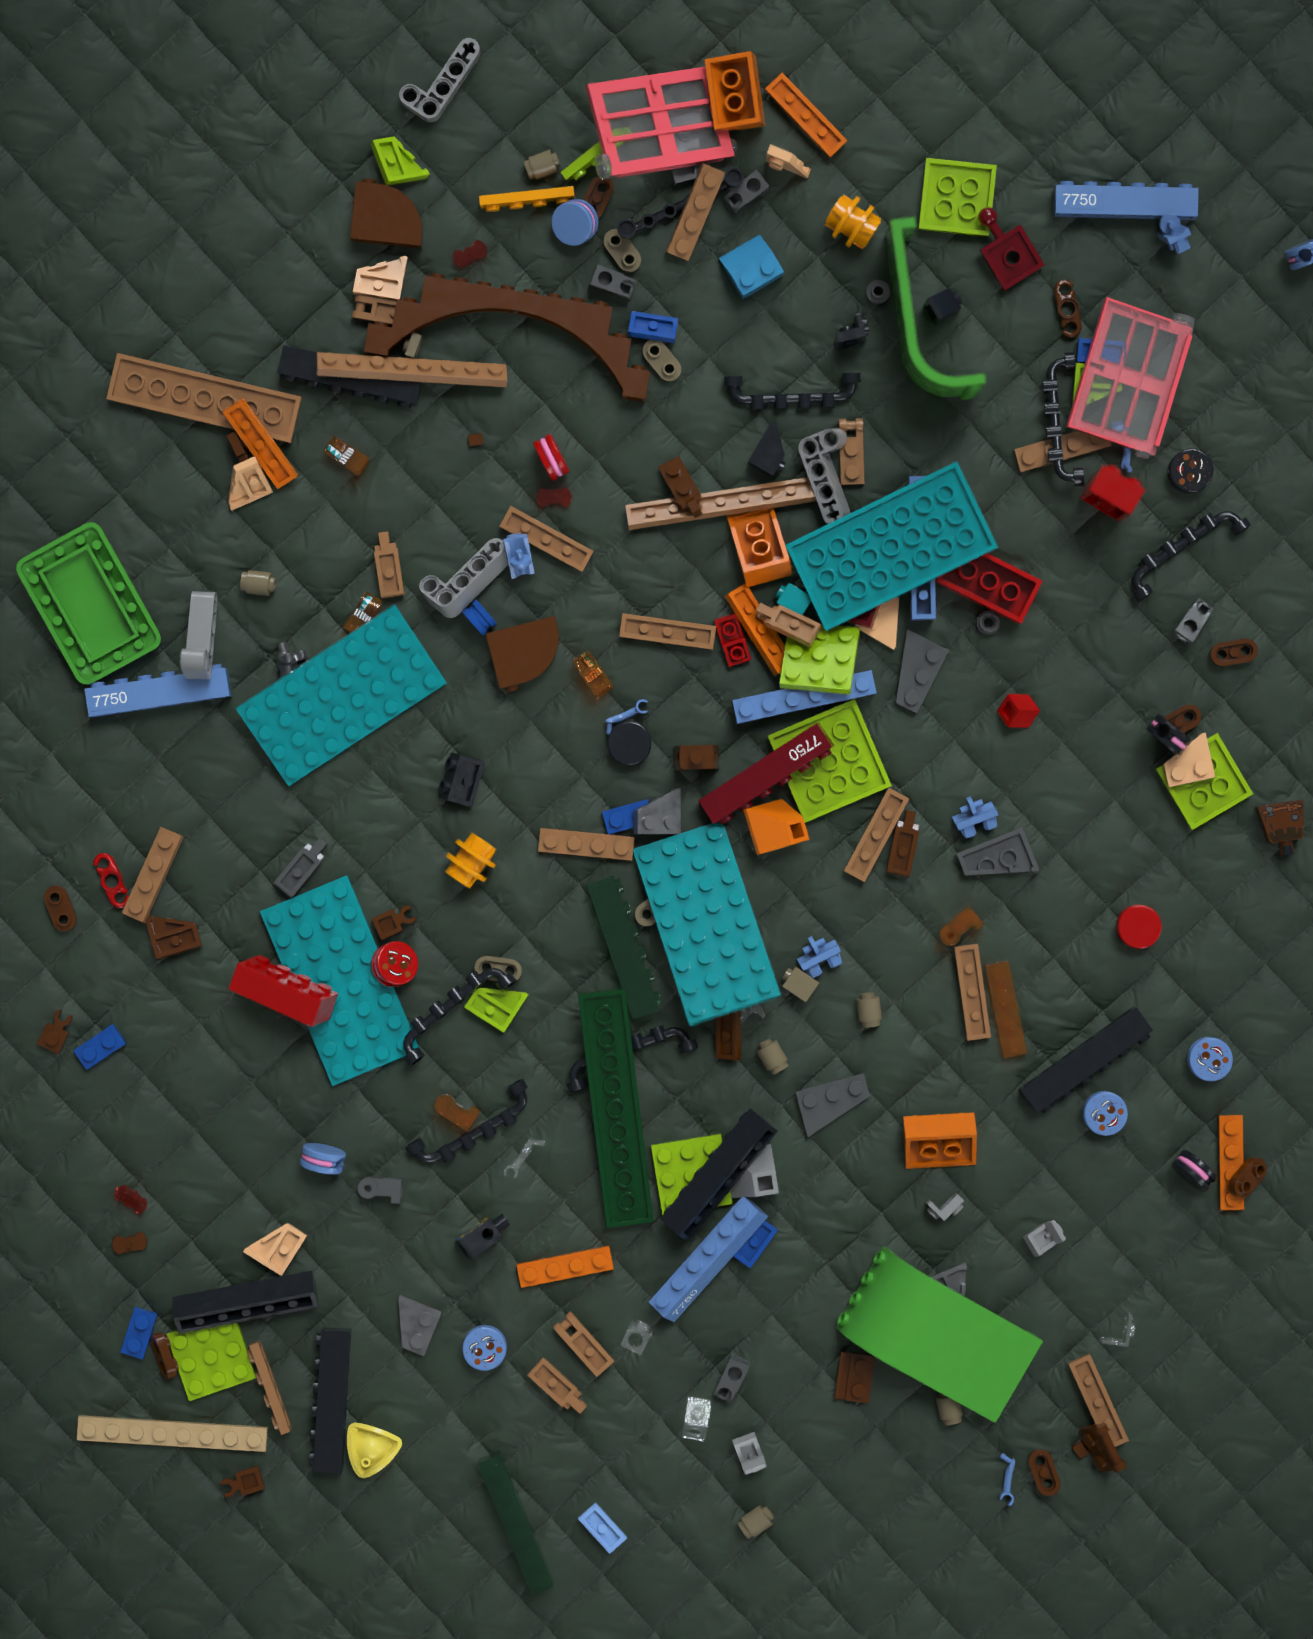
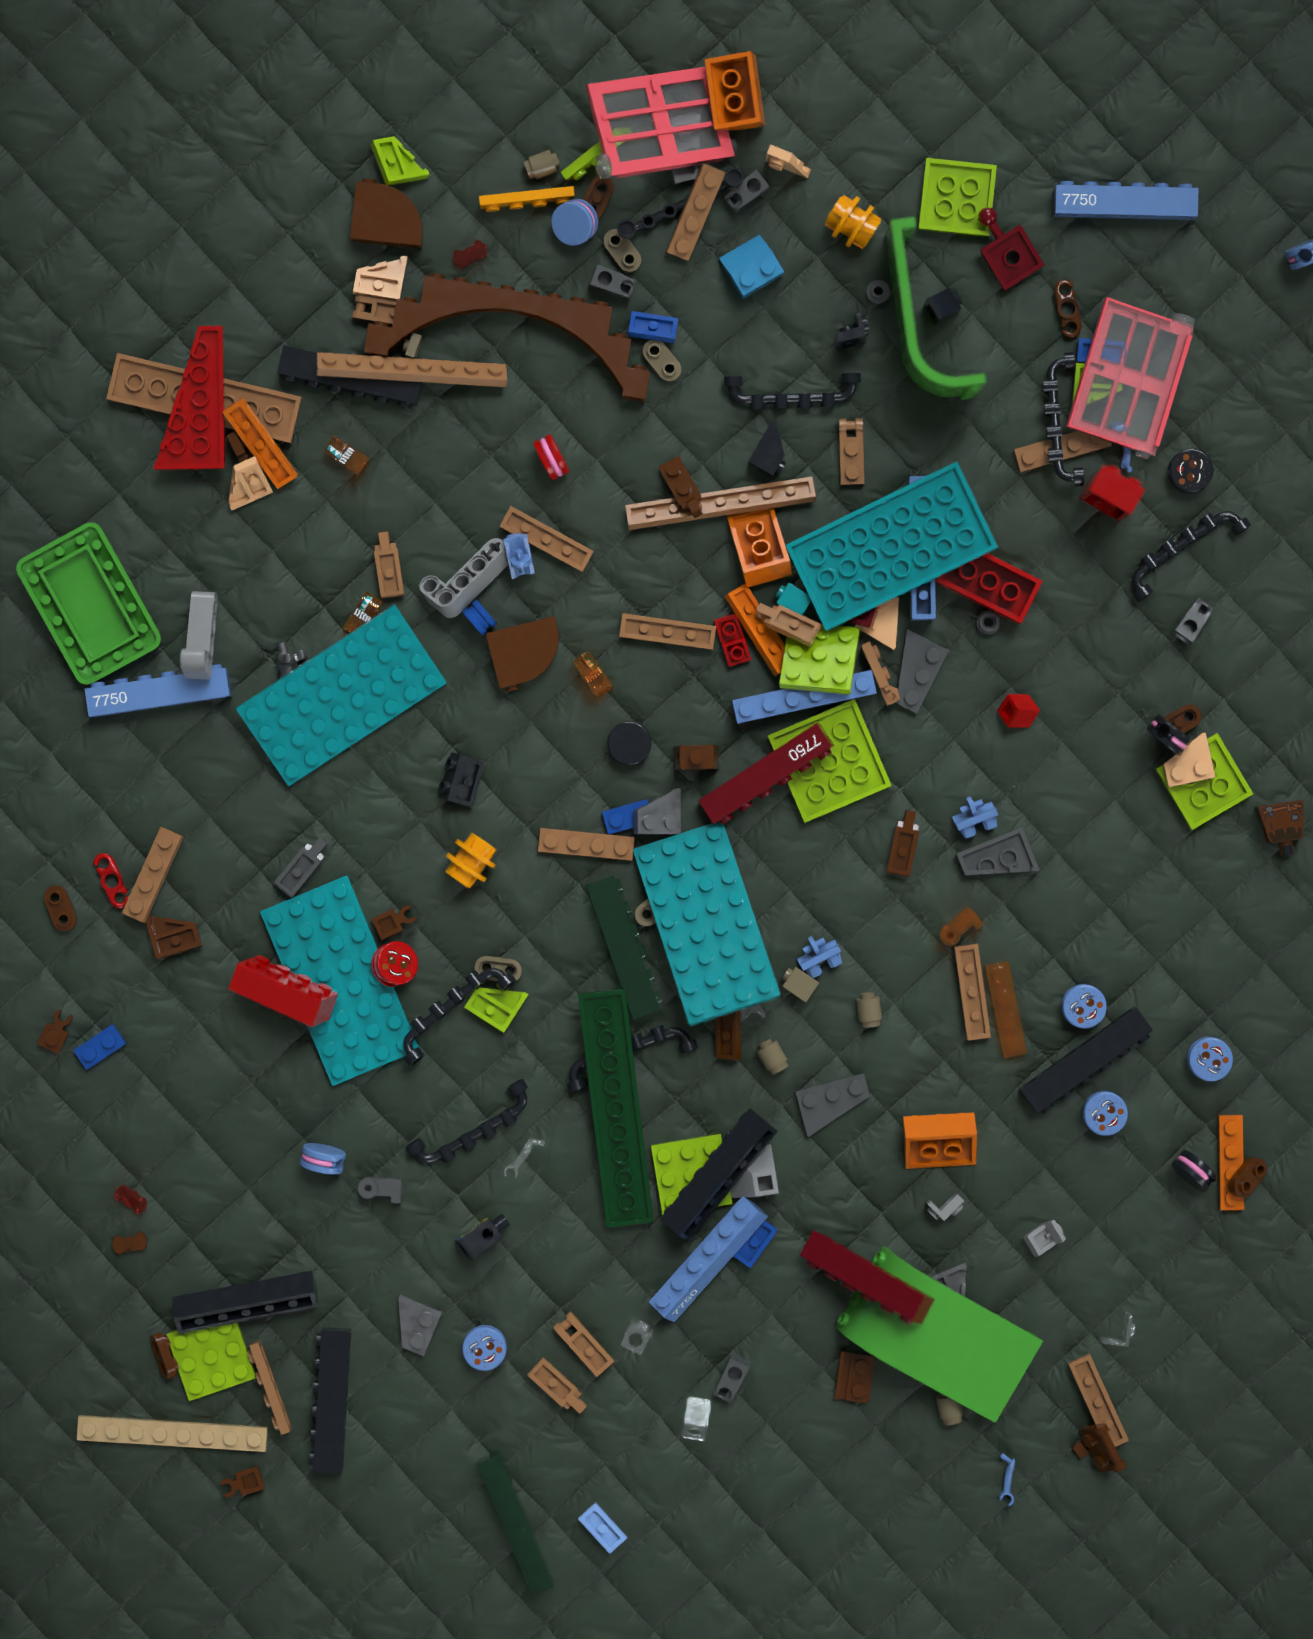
(139, 1333): blue plate -> none
(196, 421): none -> red wing
(257, 582): dark tan brick -> none
(277, 1248): light nougat wing -> none
(370, 1448): light yellow hat -> none
(444, 78): light grey beam -> none
(456, 1113): clear orange leg -> none
(475, 439): reddish brown piece -> none
(549, 496): clear red piece -> none
(565, 1266): orange plate -> none
(623, 716): medium blue piece -> none
(749, 1453): light grey bracket -> none
(756, 1521): dark tan brick -> none
(775, 826): orange slope -> none
(806, 115): orange plate -> none
(829, 477): light grey beam -> none
(866, 1277): none -> dark red brick
(876, 834): medium nougat plate -> none
(880, 674): none -> medium nougat hinge
(1044, 1471): reddish brown plate -> none
(1083, 1006): none -> medium blue head
(1138, 926): red head -> none
(1174, 233): medium blue hips -> none
(1233, 652): reddish brown plate -> none

